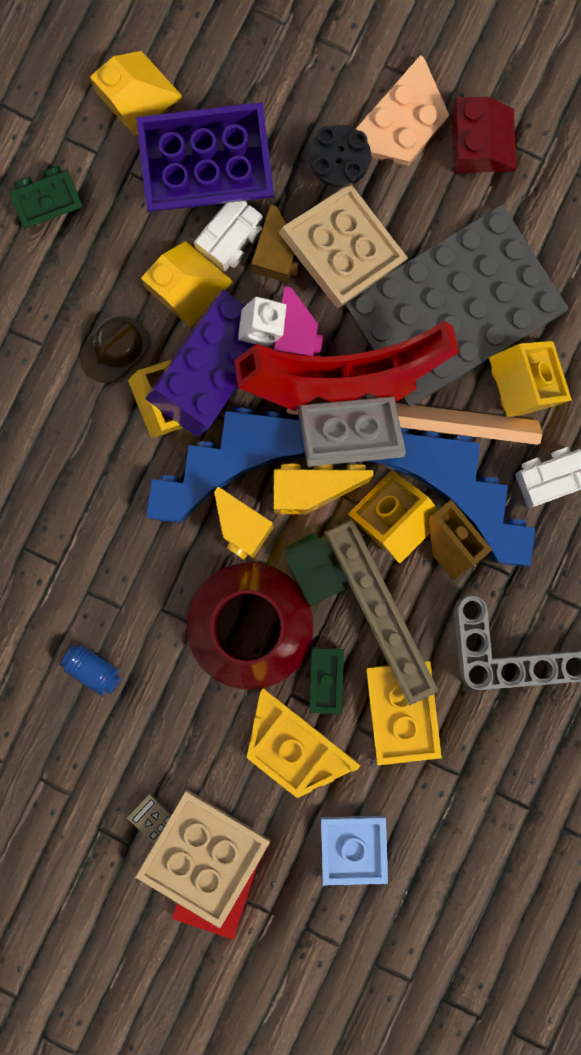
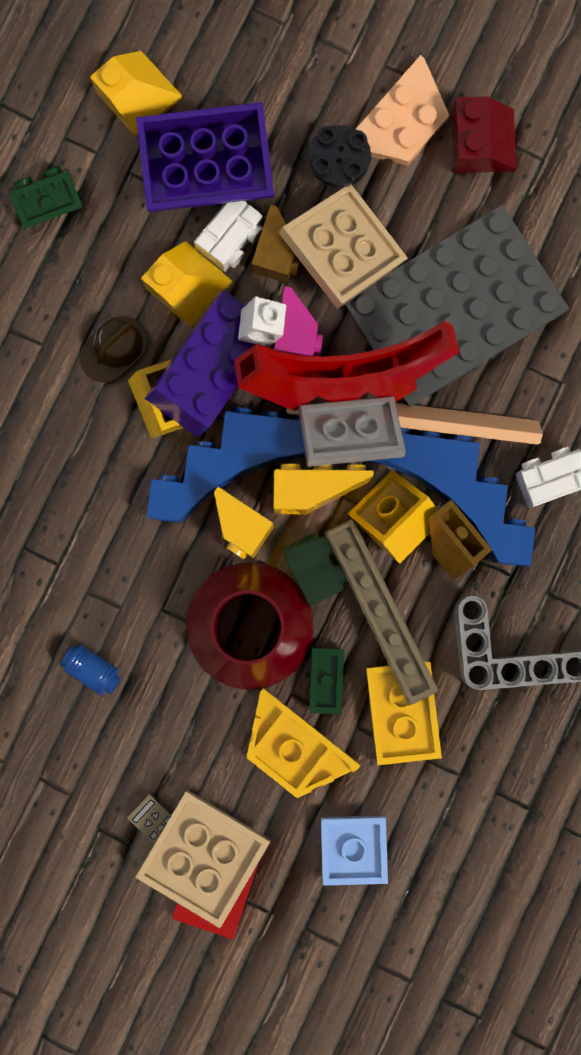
(529, 378): yellow slope -> none

